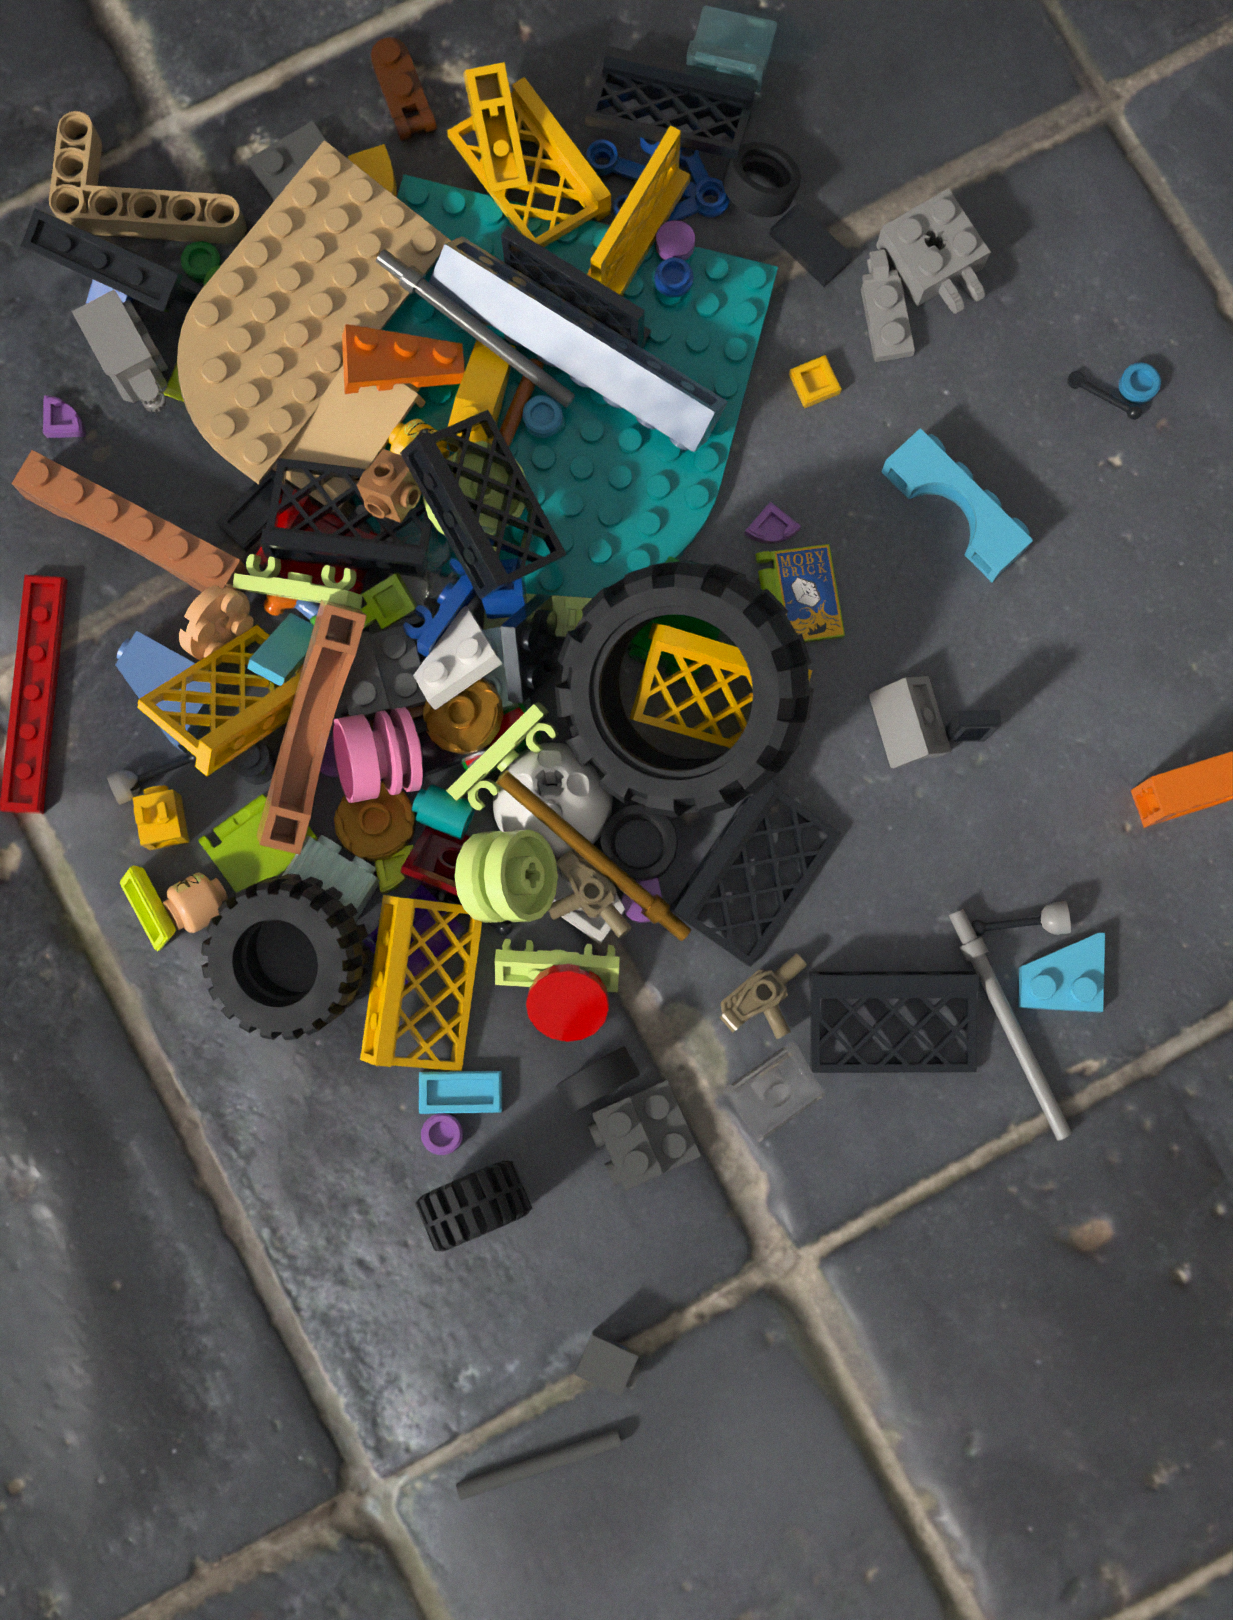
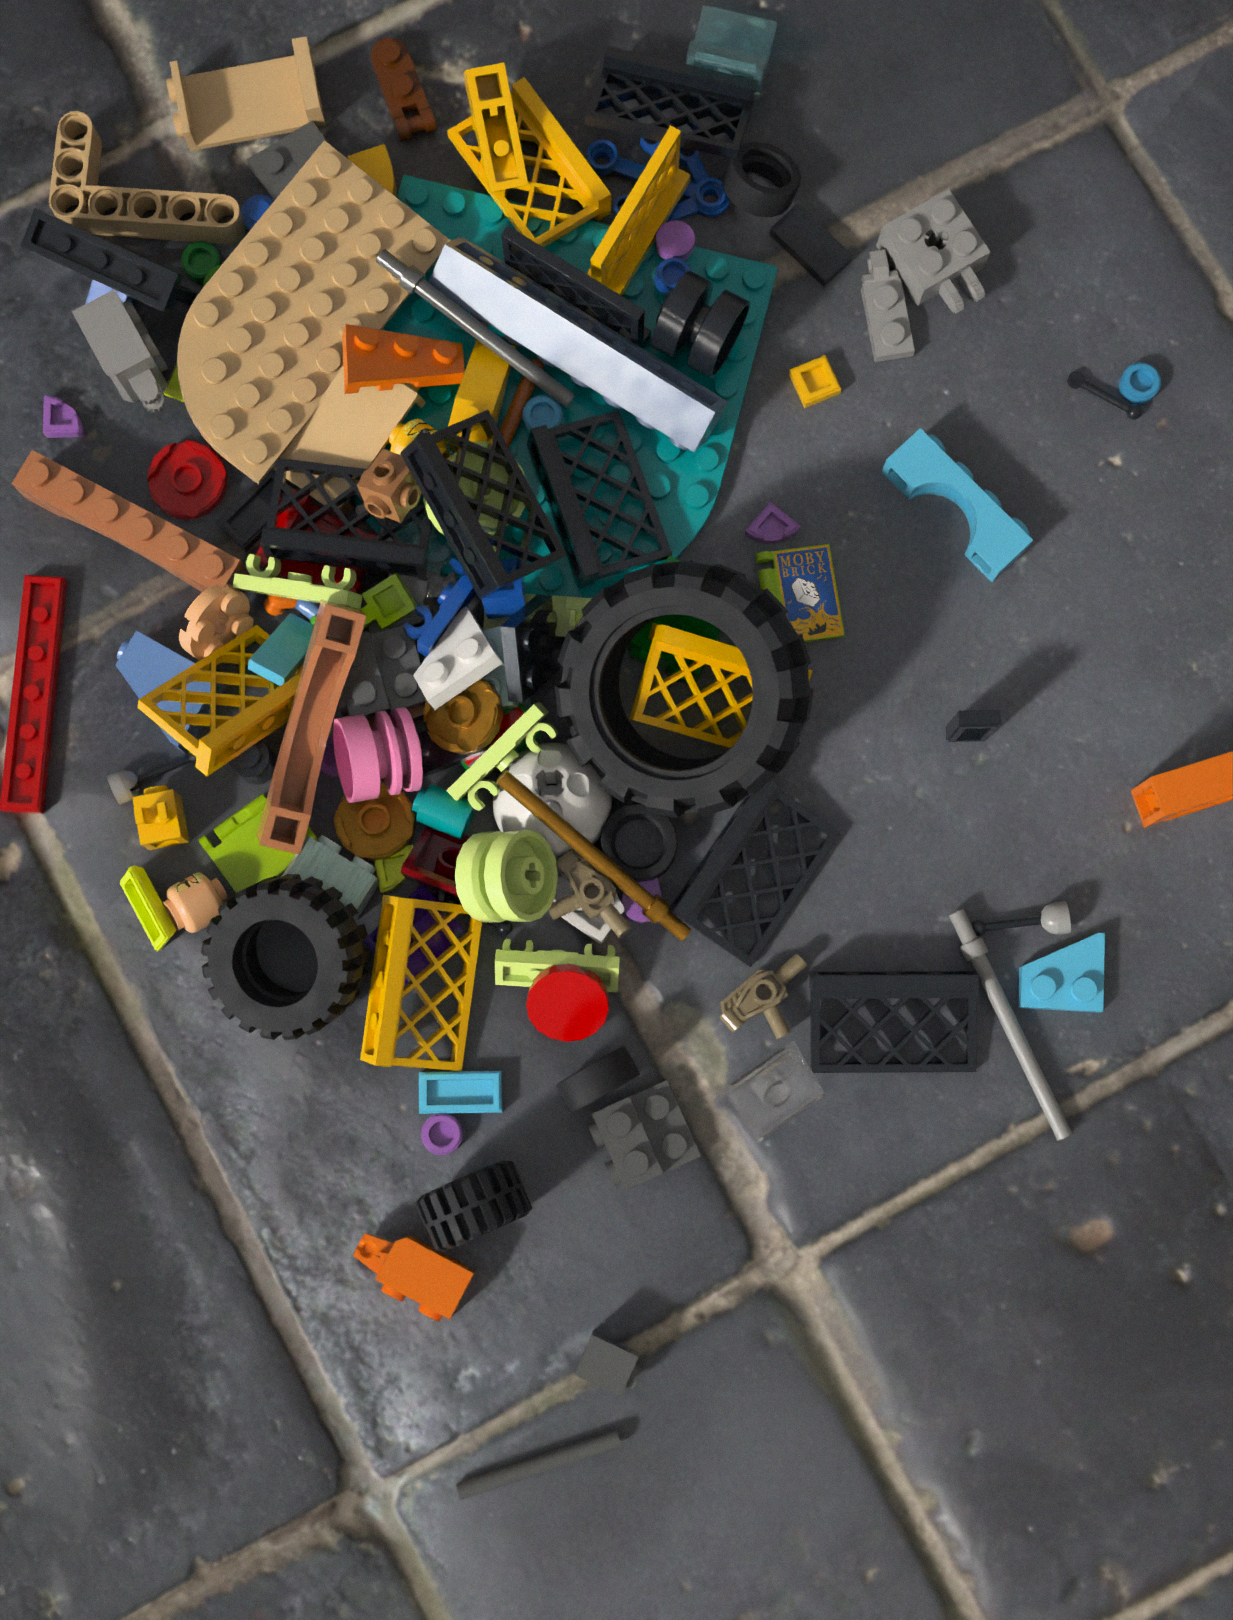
(187, 479): none -> red tile
(246, 100): none -> tan panel
(254, 209): none -> blue plate
(416, 1272): none -> orange hinge
(567, 510): none -> black fence
(689, 319): none -> black wheel
(909, 721): light grey panel -> none

